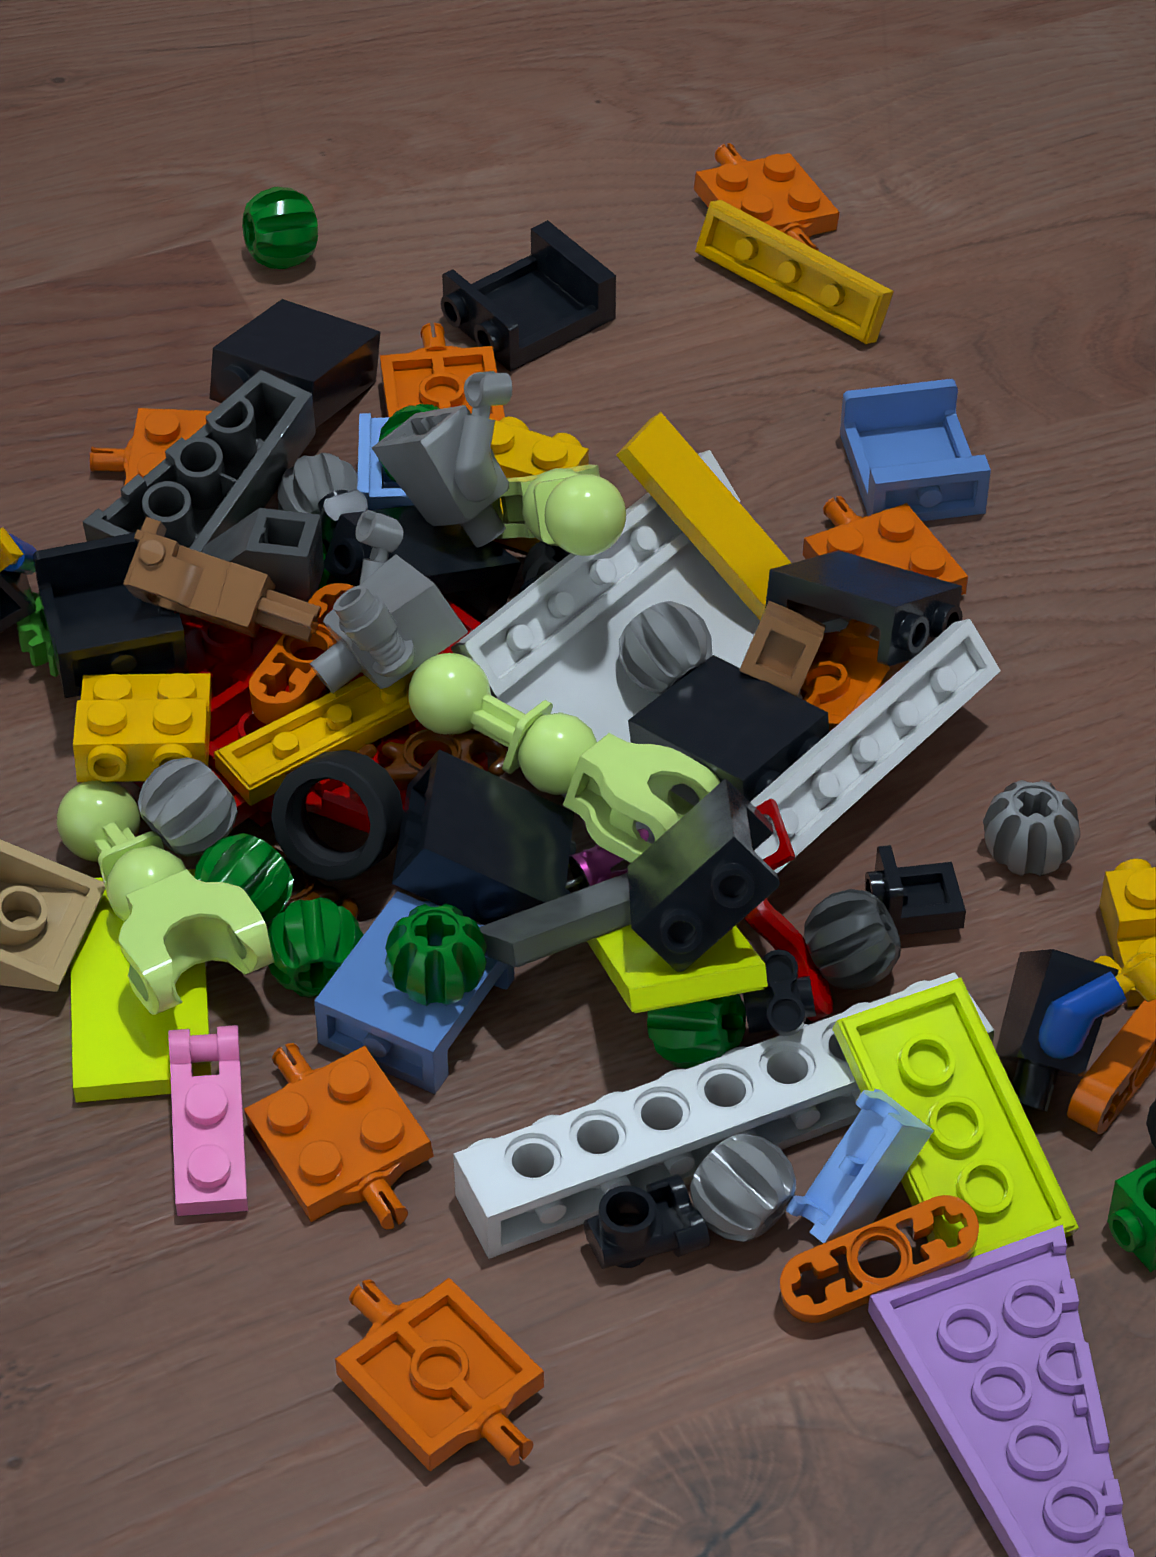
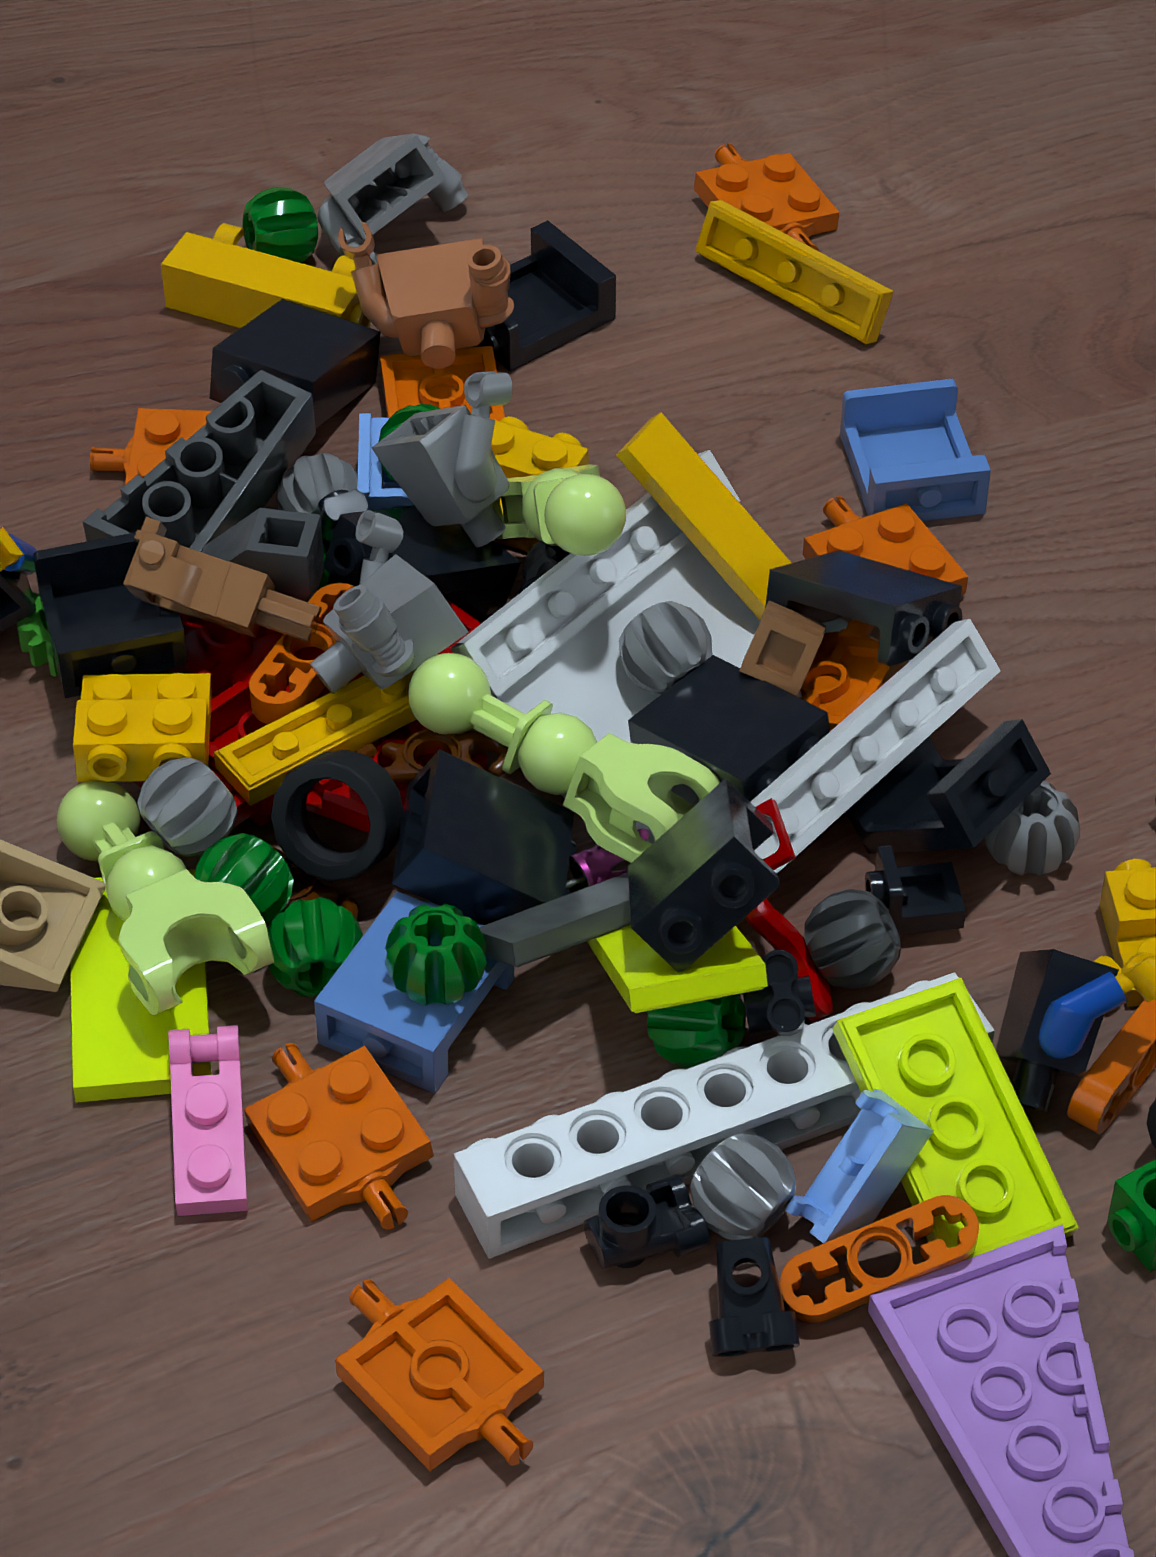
(239, 284): none -> yellow brick
(385, 184): none -> light grey torso
(432, 294): none -> nougat torso
(750, 1316): none -> black plate
(950, 802): none -> black panel

